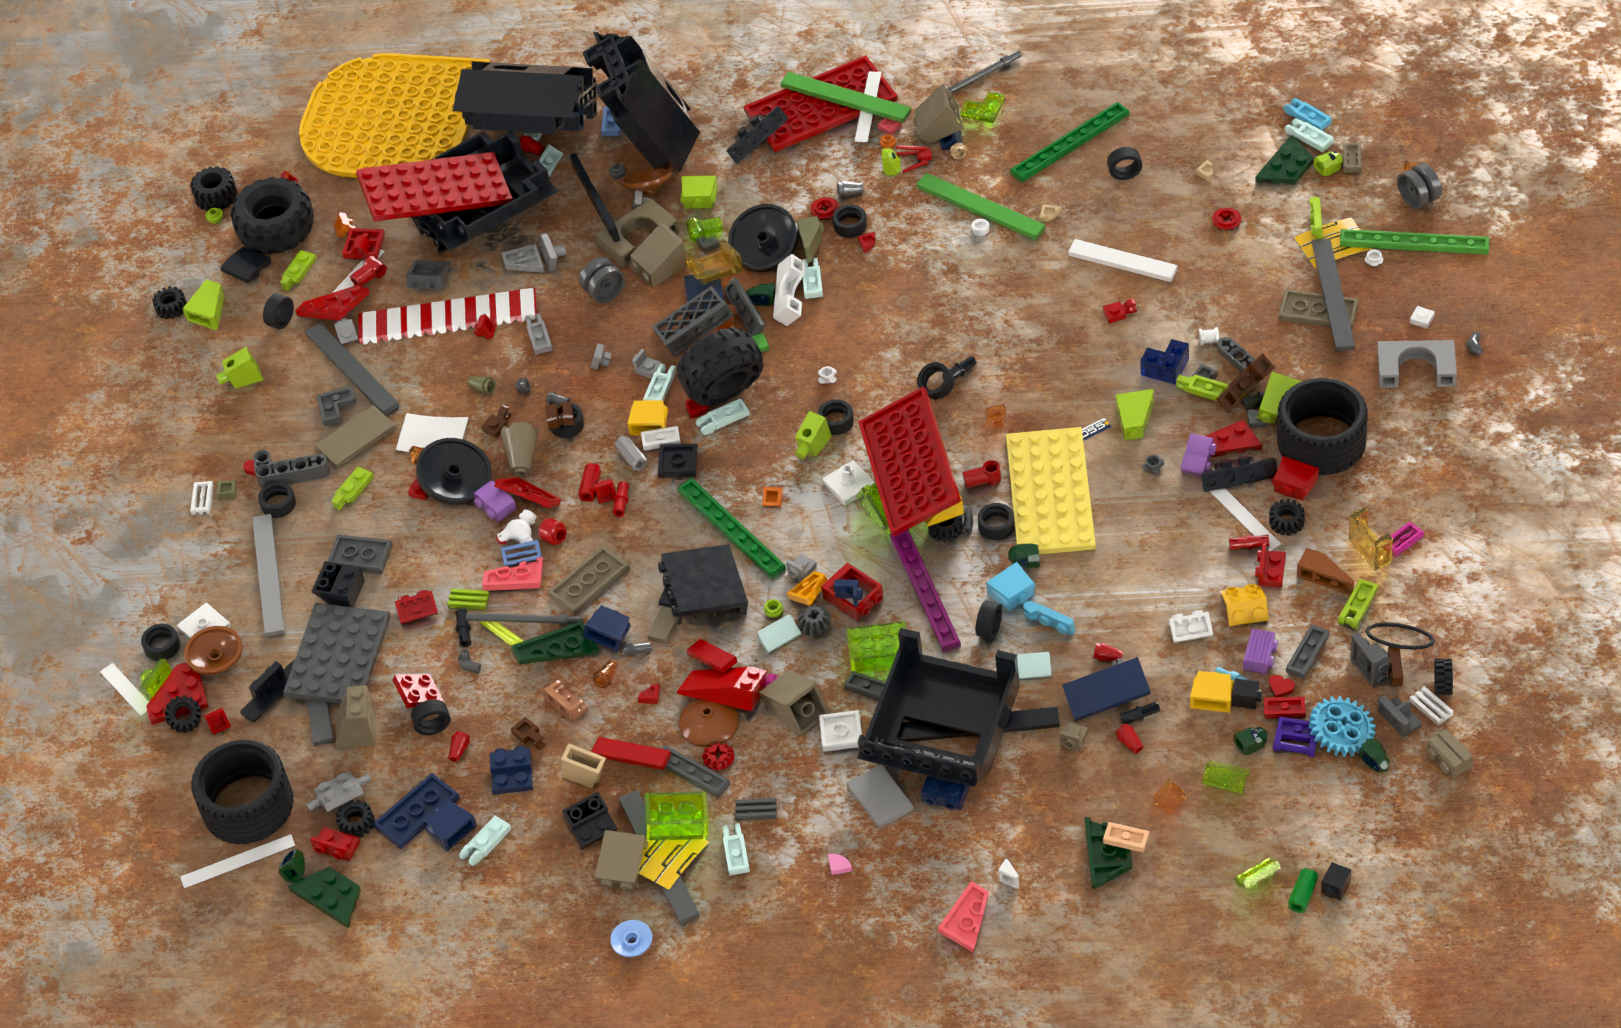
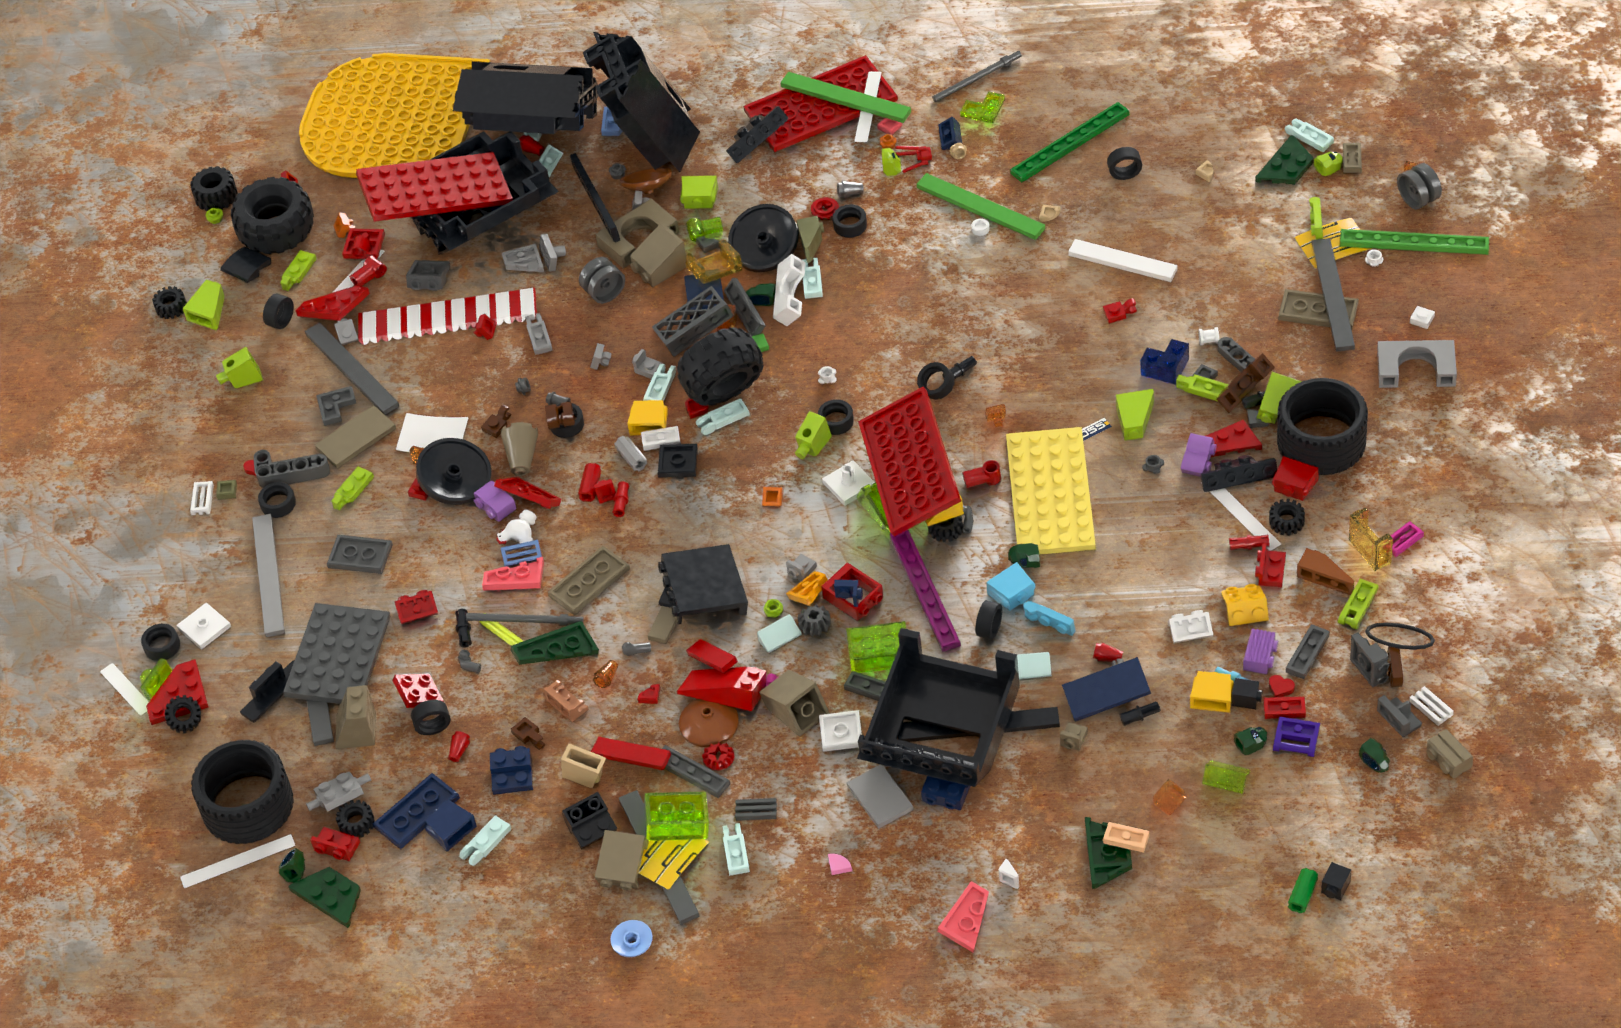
(213, 650): dark orange dish -> none
(217, 721): red tile -> none
(339, 584): black slope -> none
(468, 596): lime tile -> none
(482, 384): olive cone -> none
(552, 531): red head -> none
(607, 628): dark blue torso -> none
(731, 528): green tile -> none
(867, 241): red tile -> none
(937, 116): dark tan slope -> none
(996, 509): black tyre -> none
(1129, 738): red cone -> none
(1224, 214): red gear -> none
(1263, 870): clear neon green plate -> none
(1308, 114): medium azure hinge -> none
(1334, 726): medium azure gear -> none
(1443, 676): black tyre -> none
(1473, 345): dark grey arm -> none

